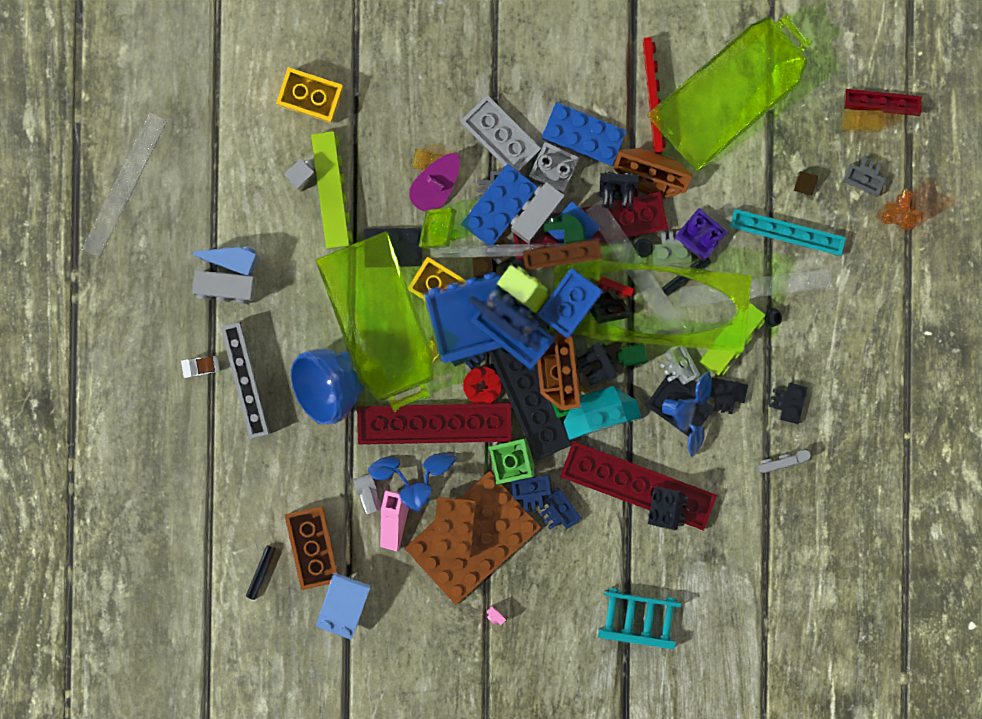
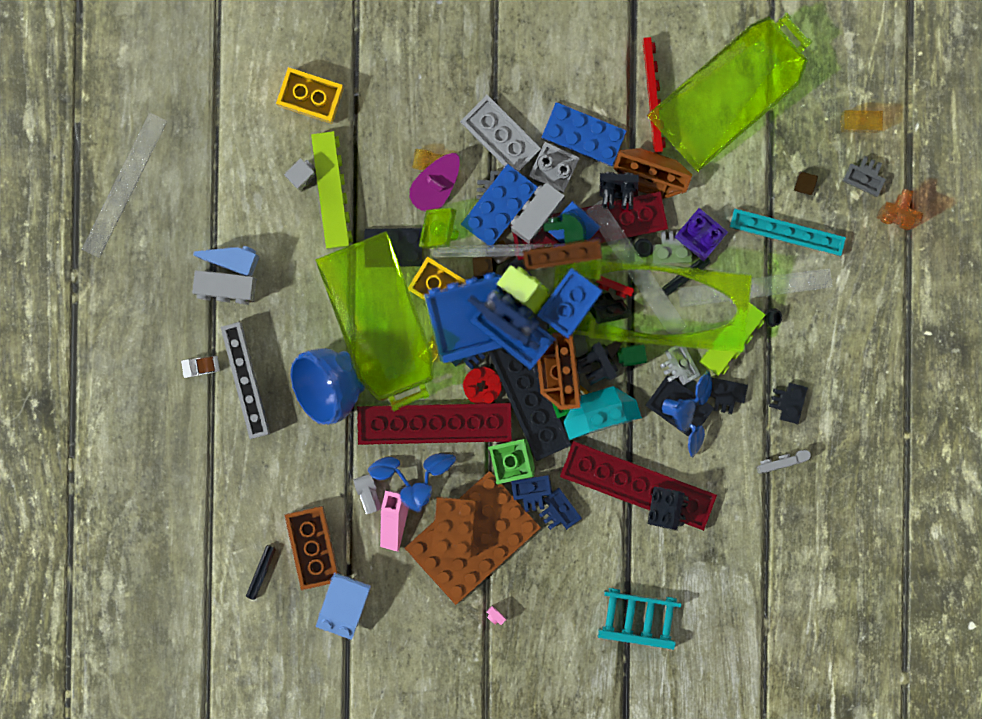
(883, 101): dark red plate -> none

